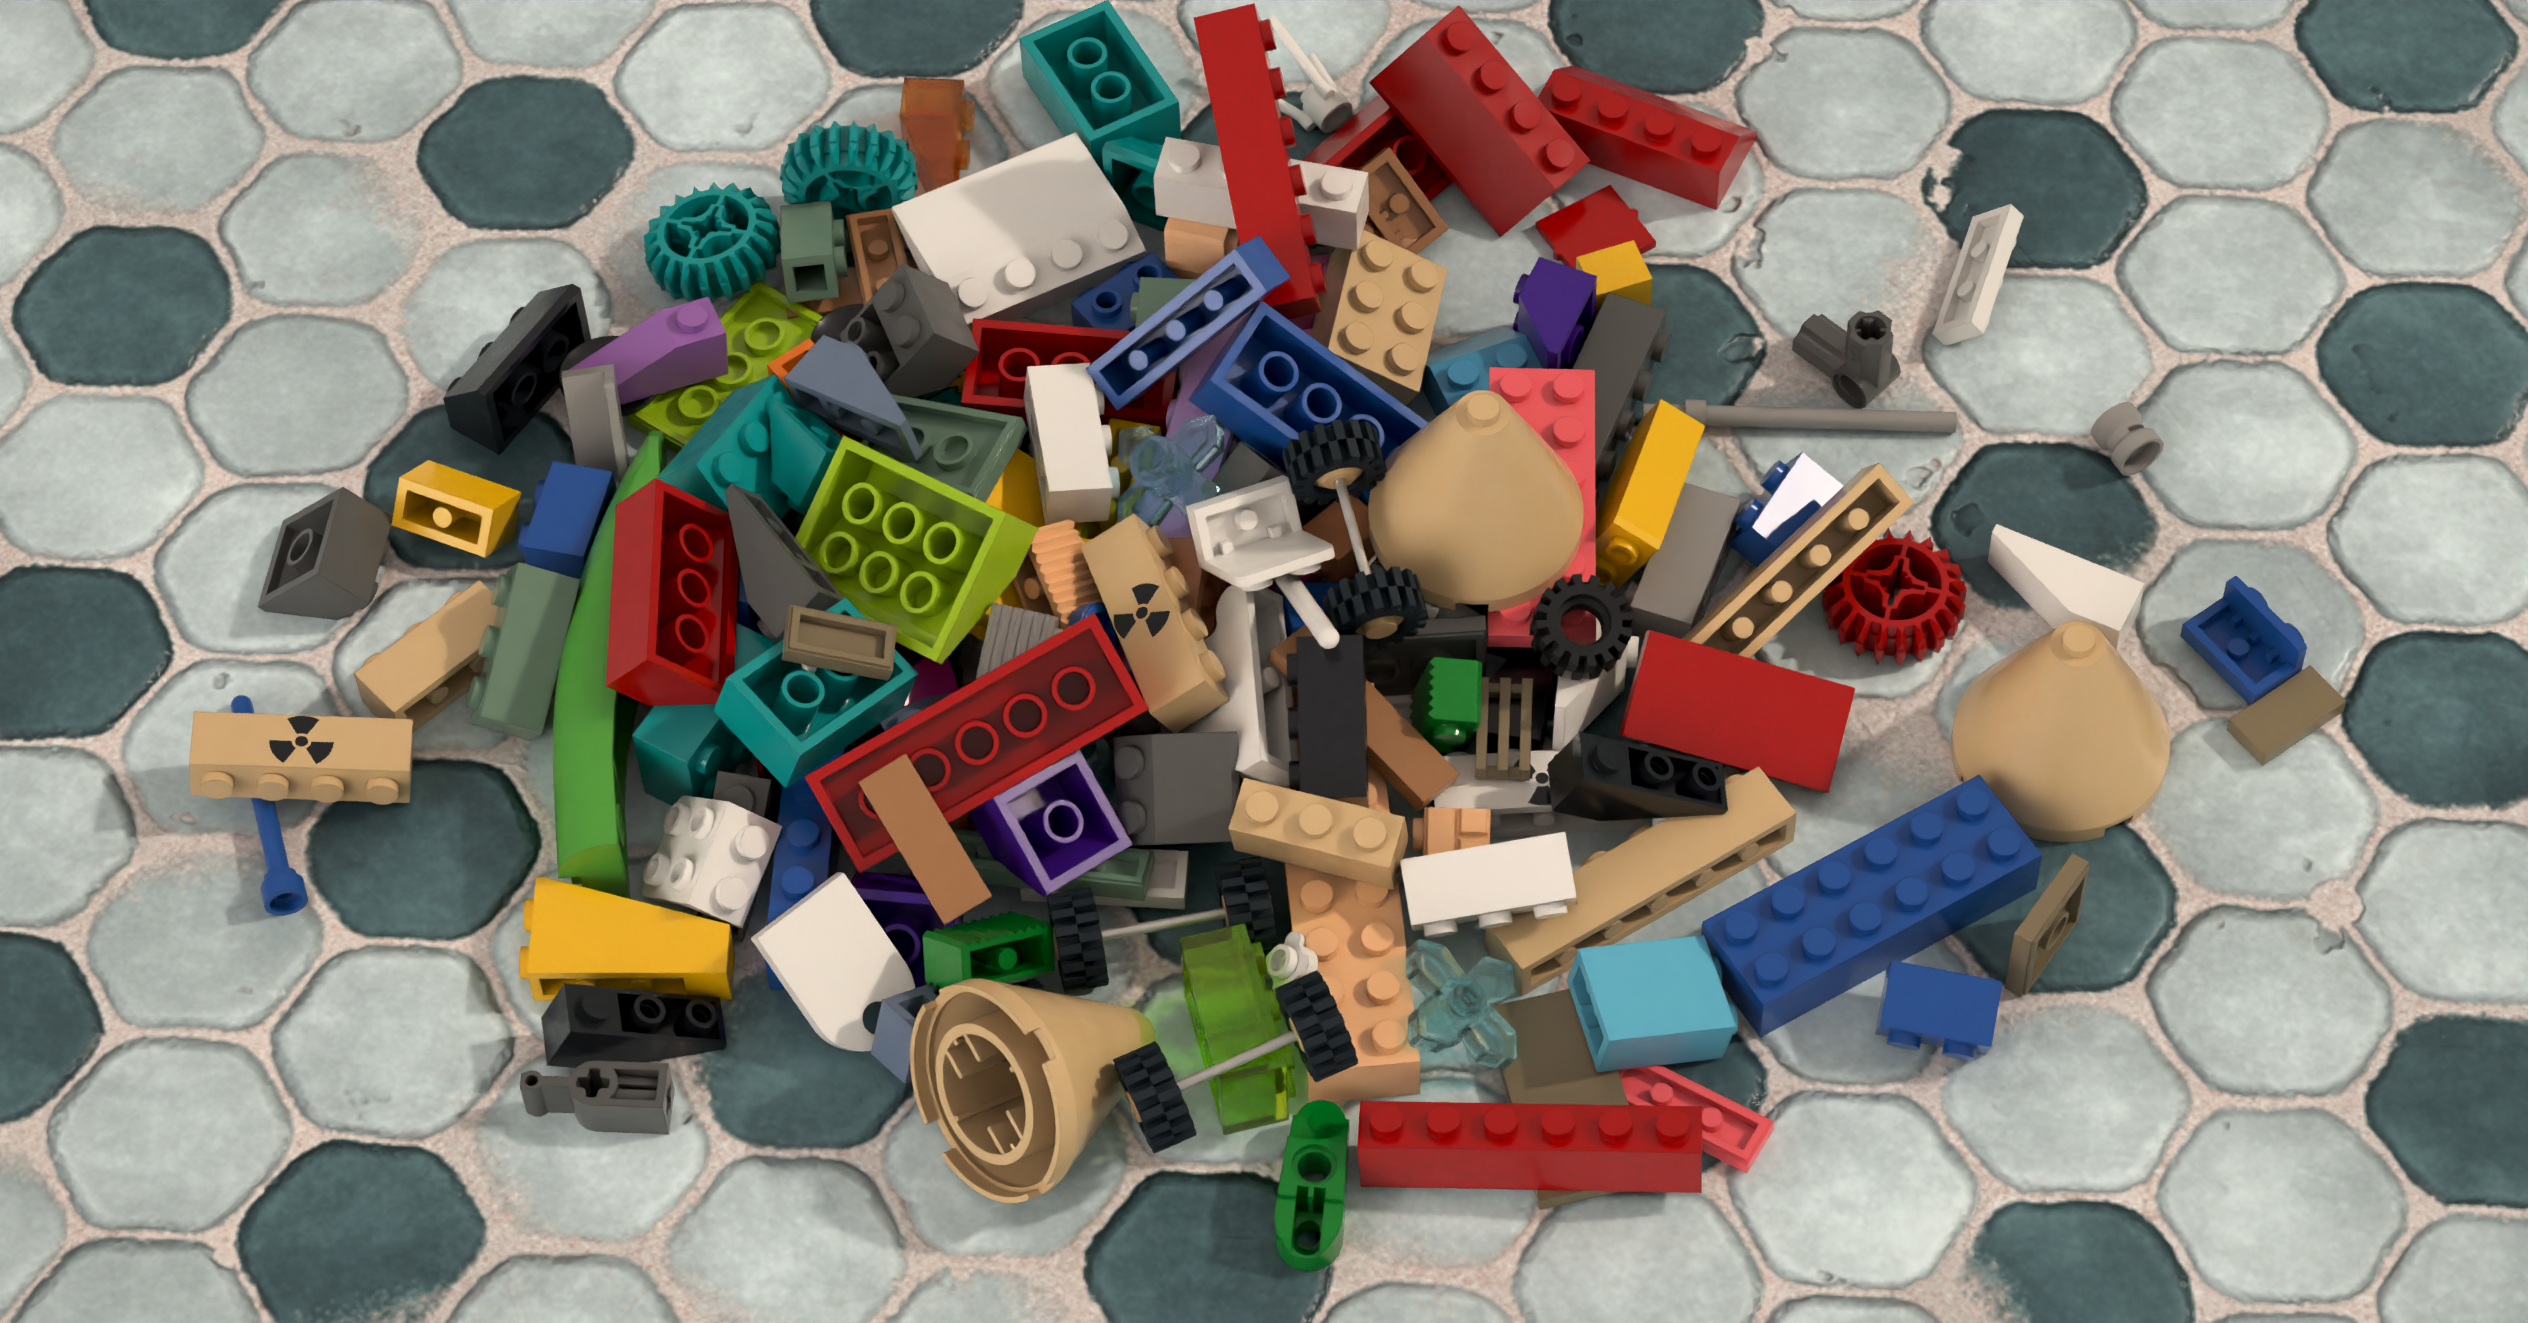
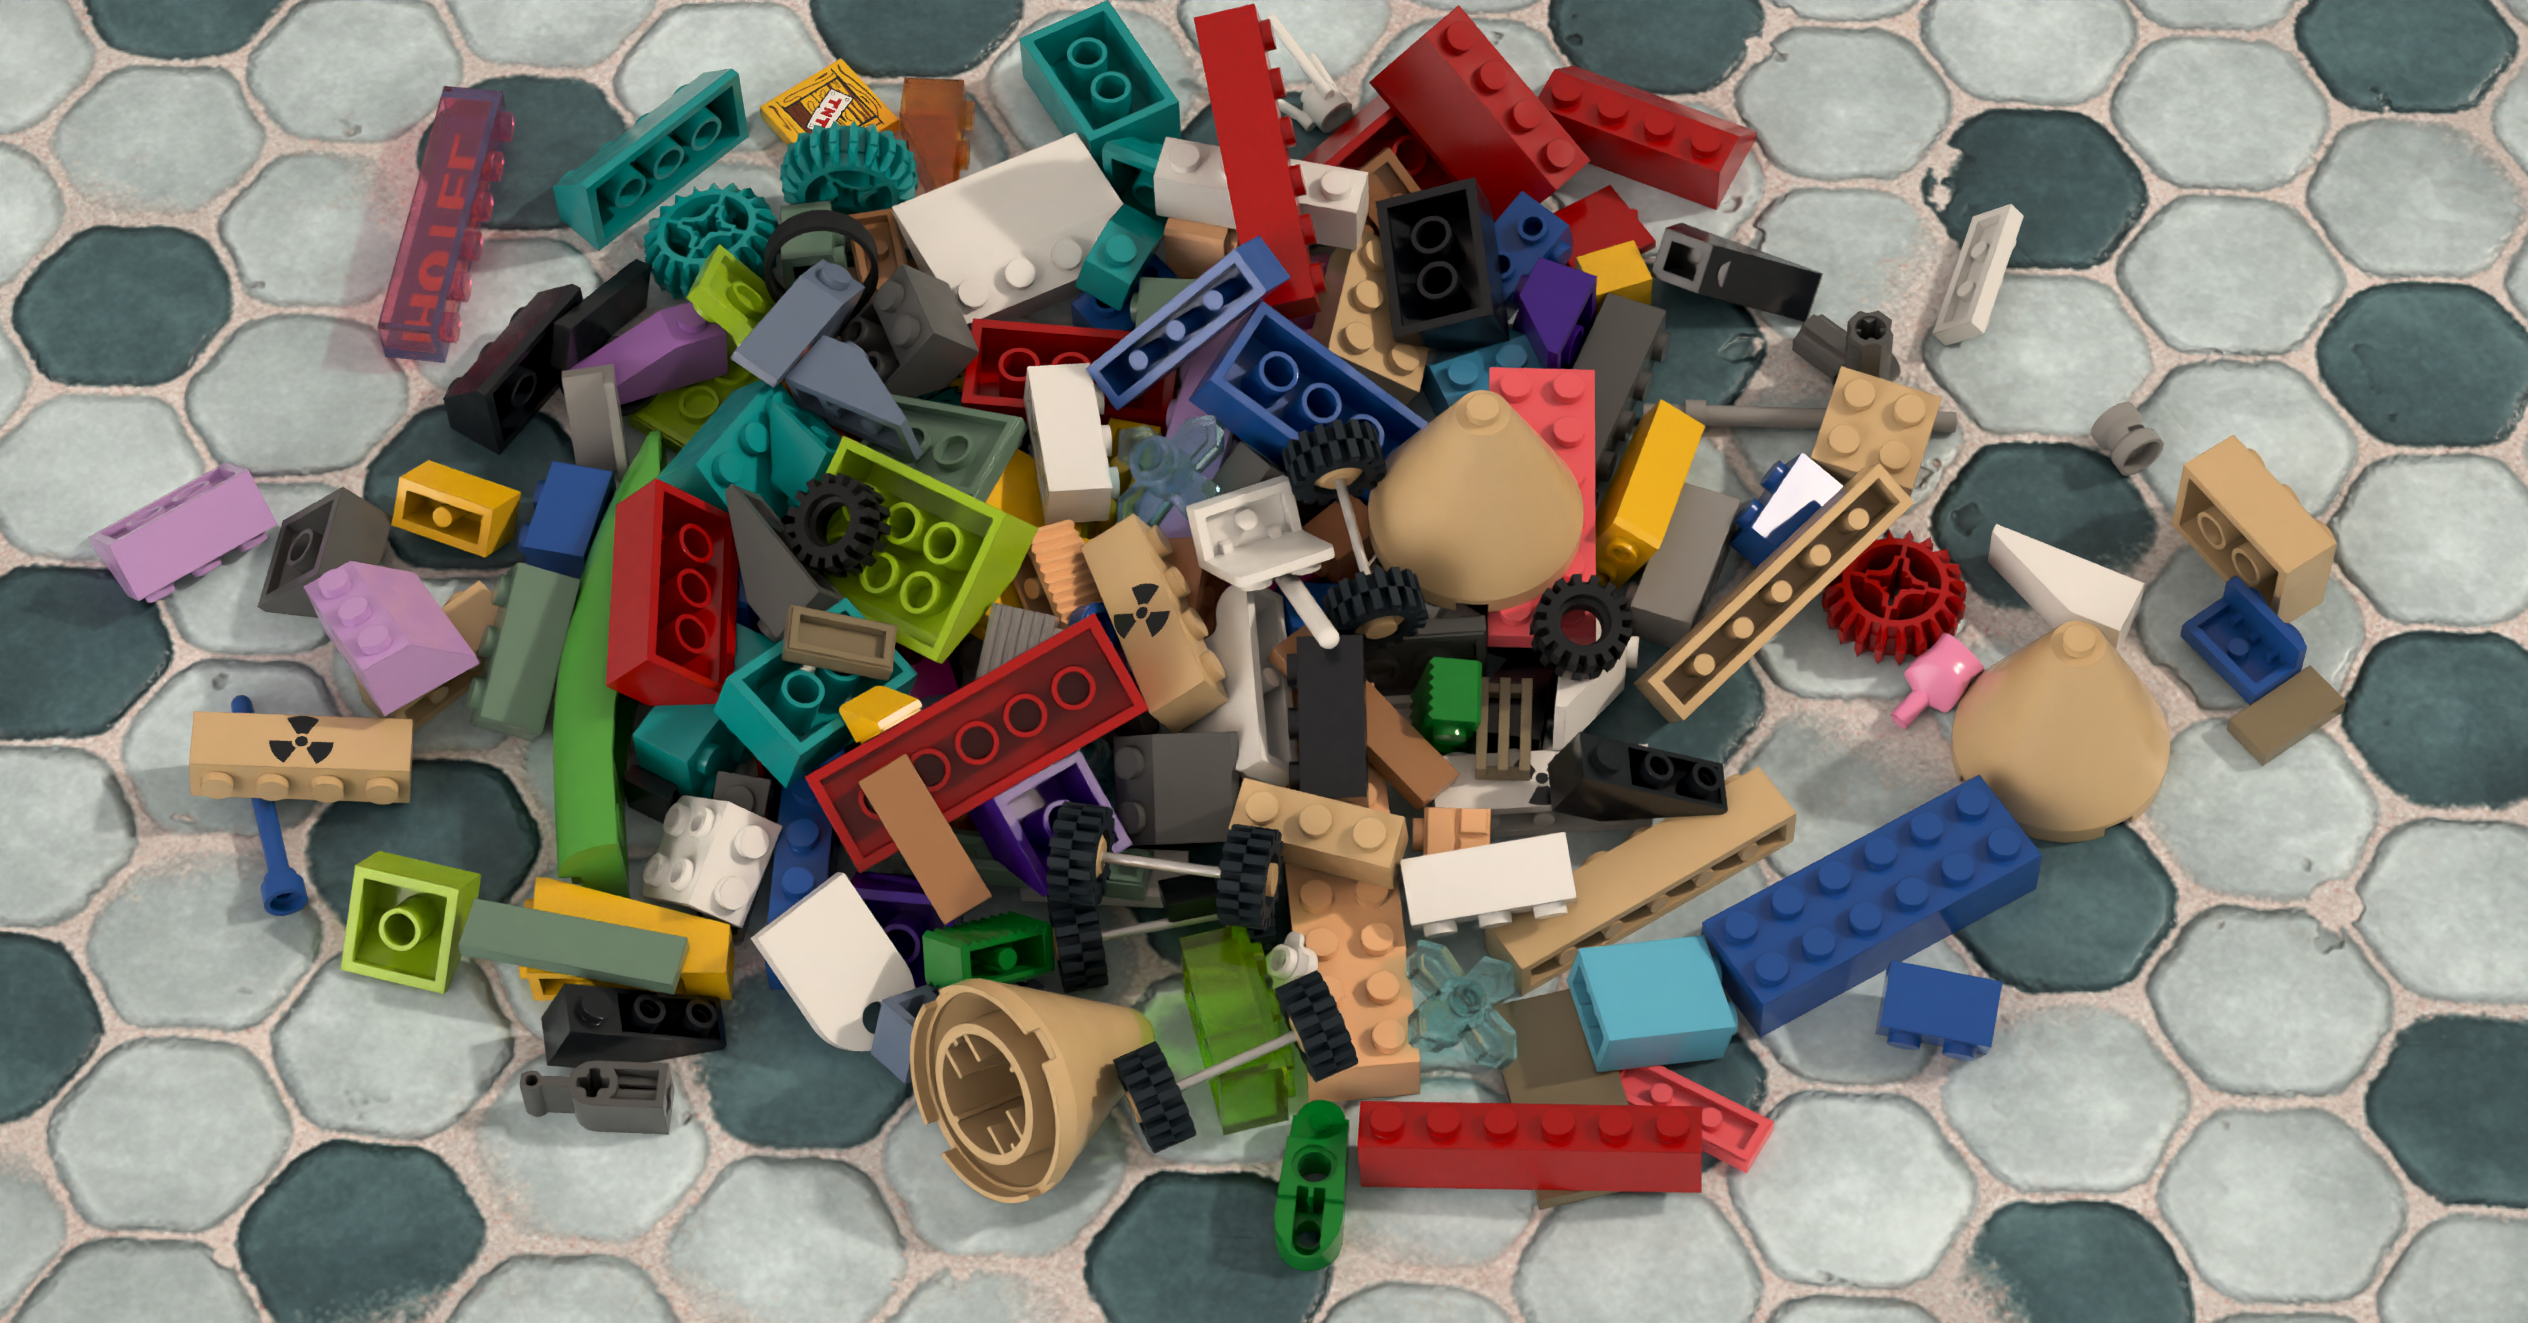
(185, 532): none -> lavender slope
(389, 631): none -> lavender slope
(407, 920): none -> lime slope
(445, 225): none -> clear pink brick
(574, 946): none -> sand green tile
(600, 315): none -> black tile
(649, 793): none -> black tile
(653, 158): none -> teal slope
(730, 294): none -> lime plate
(812, 307): none -> sand blue slope
(813, 518): none -> black tyre
(821, 221): none -> black tyre
(827, 97): none -> tile
(877, 711): none -> yellow slope
(1084, 853): none -> black axle
(1120, 256): none -> teal slope
(1188, 897): none -> black tile
(1443, 268): none -> black slope
(1524, 235): none -> blue brick
(1735, 272): none -> black slope
(1737, 711): red tile -> none
(1875, 424): none -> tan brick
(1937, 679): none -> bright pink piece
(2047, 925): dark tan tile -> none
(2254, 528): none -> tan brick

